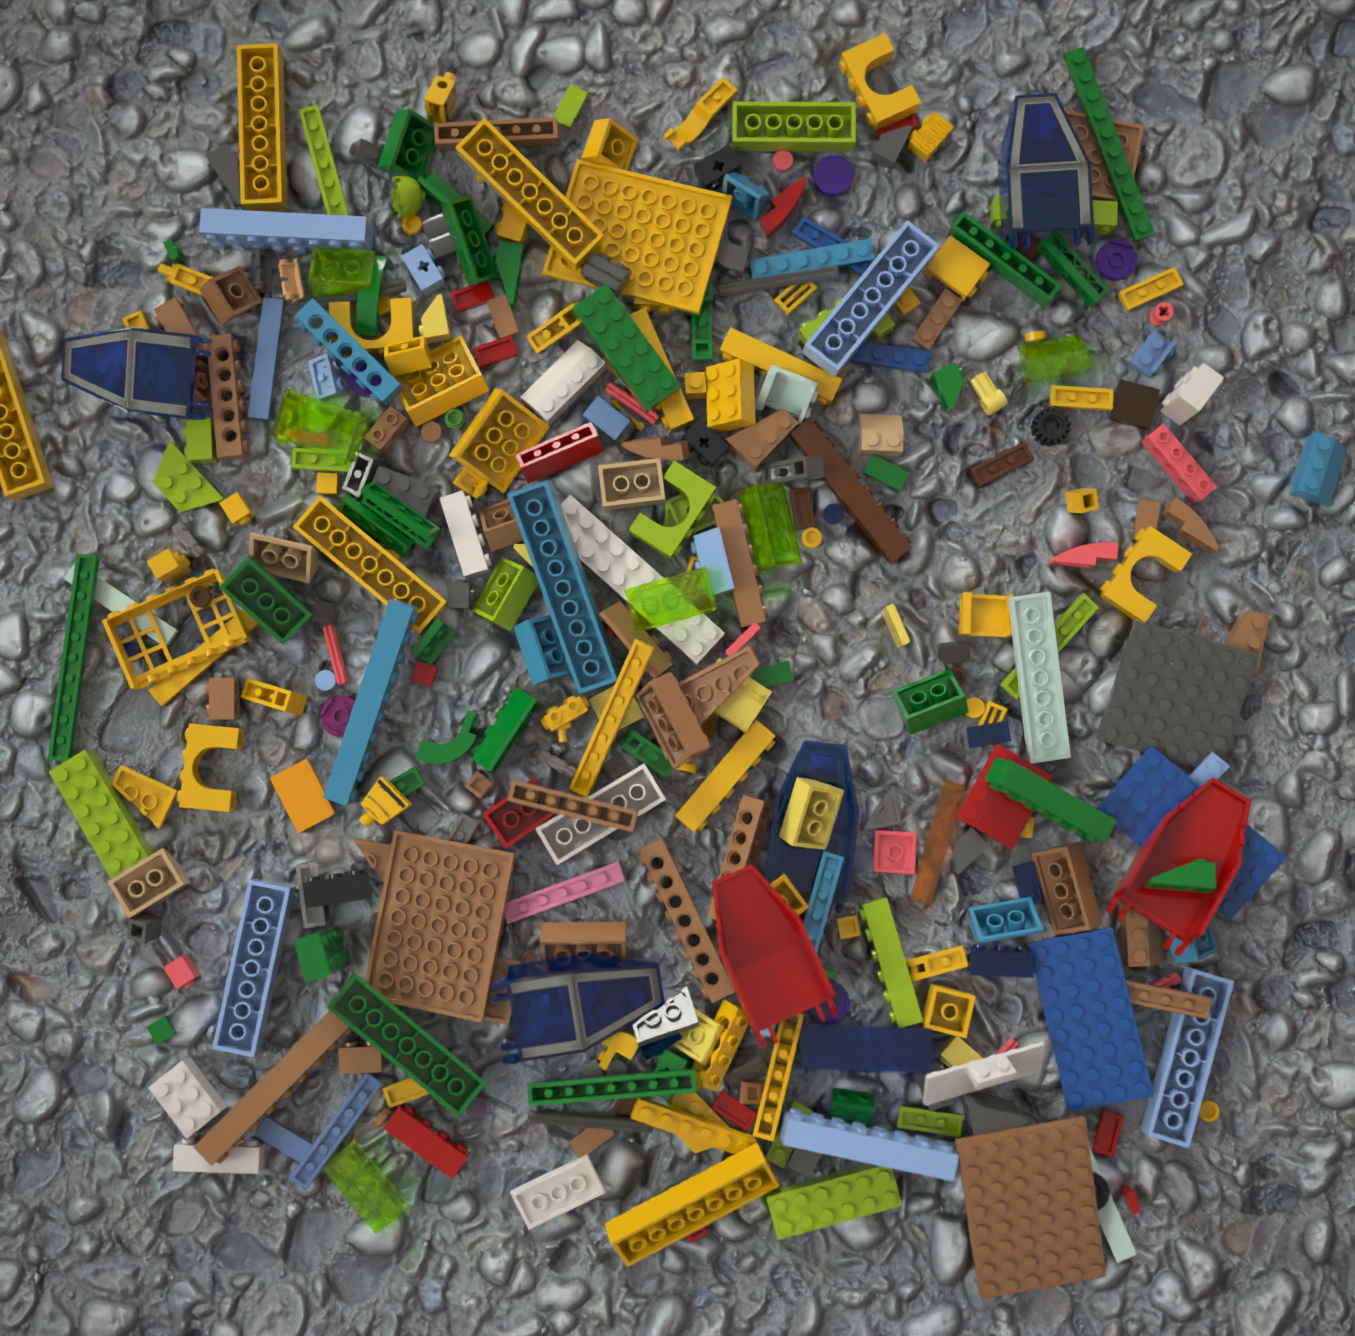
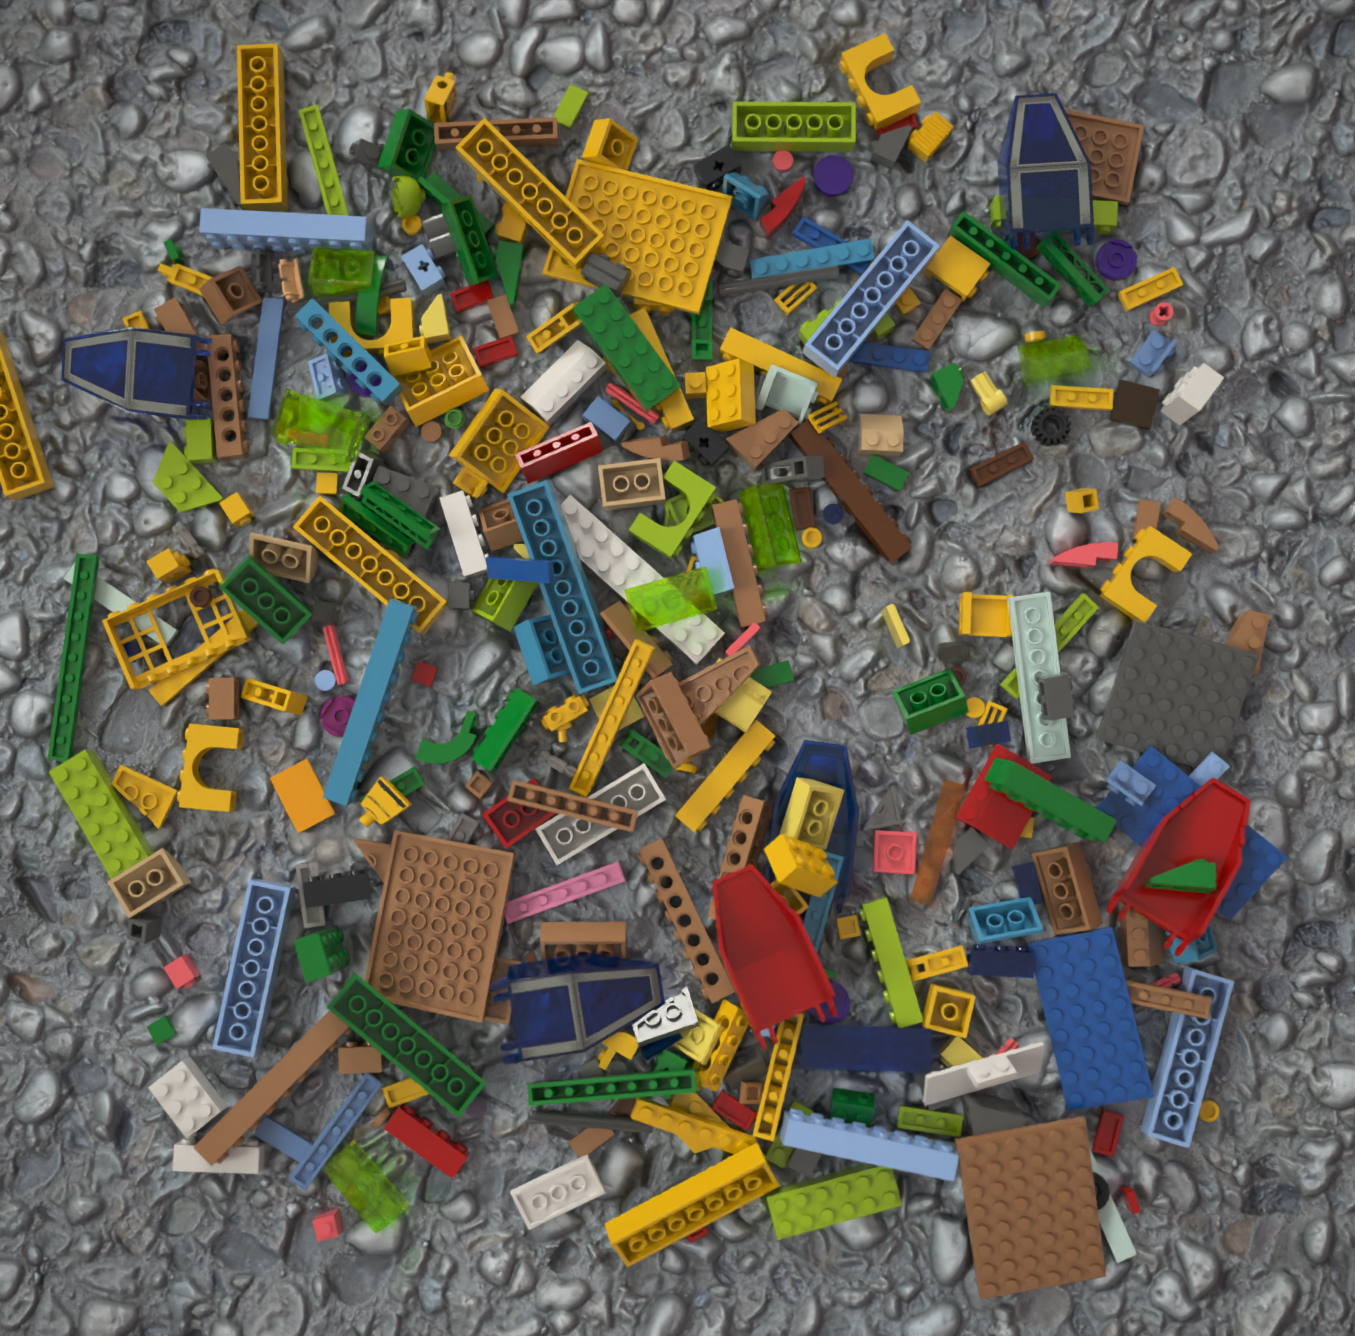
(328, 1225): none -> coral brick
(434, 642): green bracket -> none
(520, 569): none -> blue tile
(701, 114): yellow piece -> none
(800, 865): none -> yellow brick
(836, 412): none -> yellow tile
(1056, 696): none -> dark grey brick
(1109, 144): green plate -> none
(1130, 783): none -> medium blue bracket
(1179, 464): coral brick -> none
(1318, 469): dark azure slope -> none

